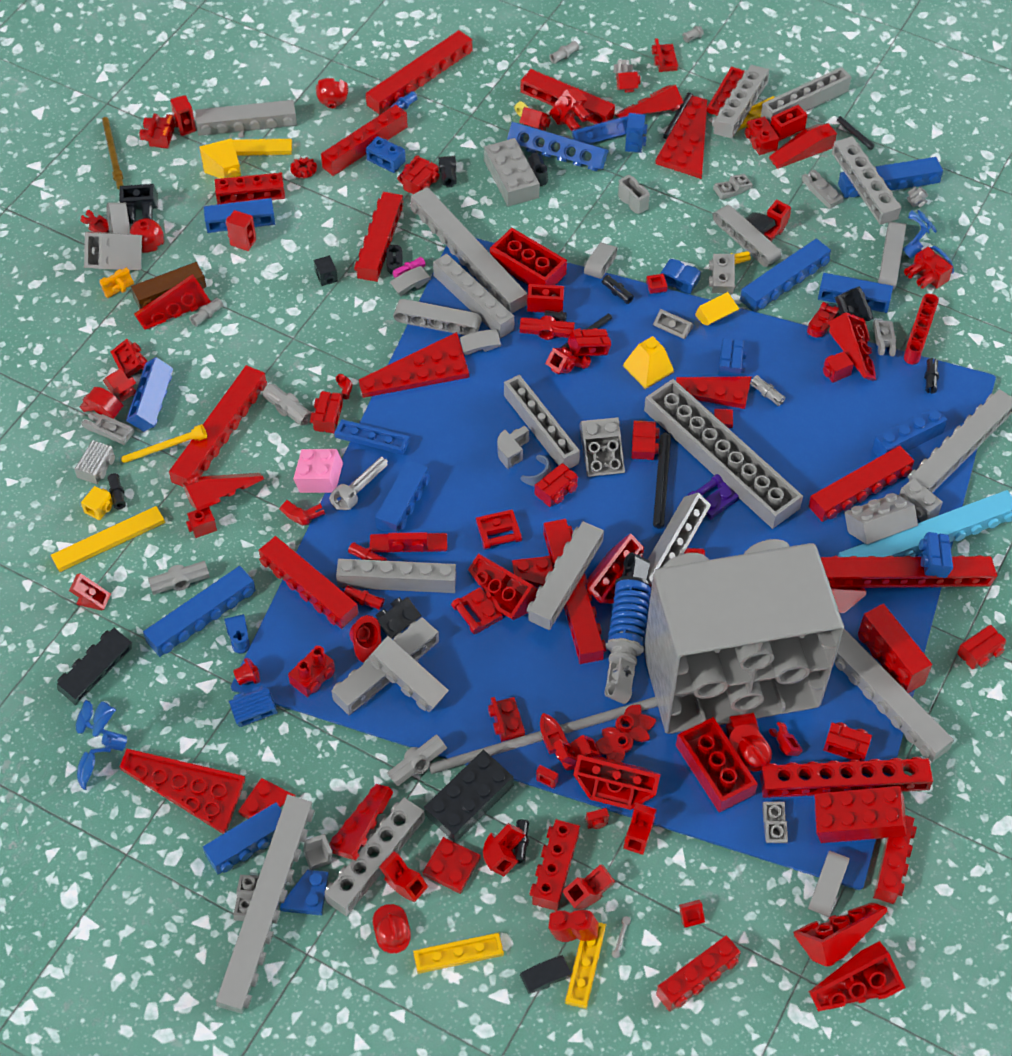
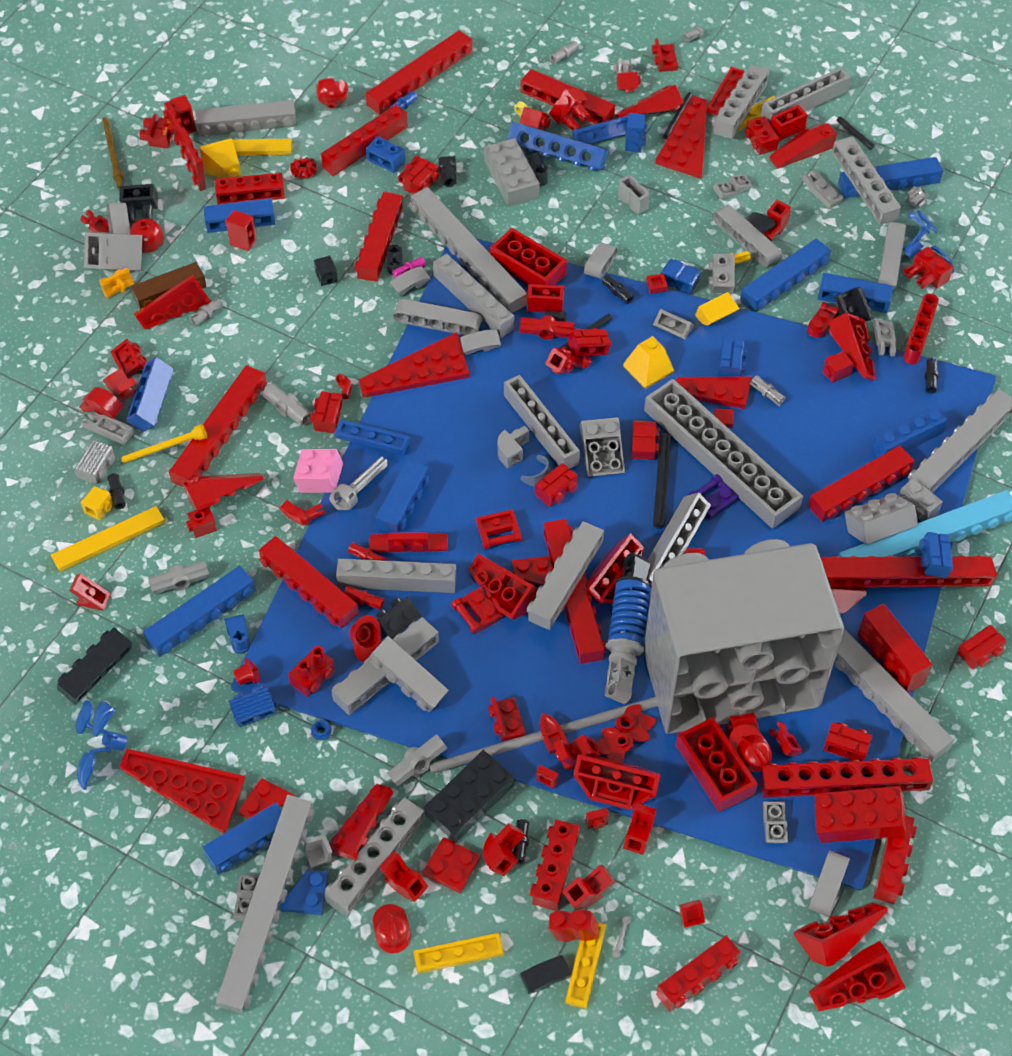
(187, 151): none -> red wing
(321, 725): none -> blue plate

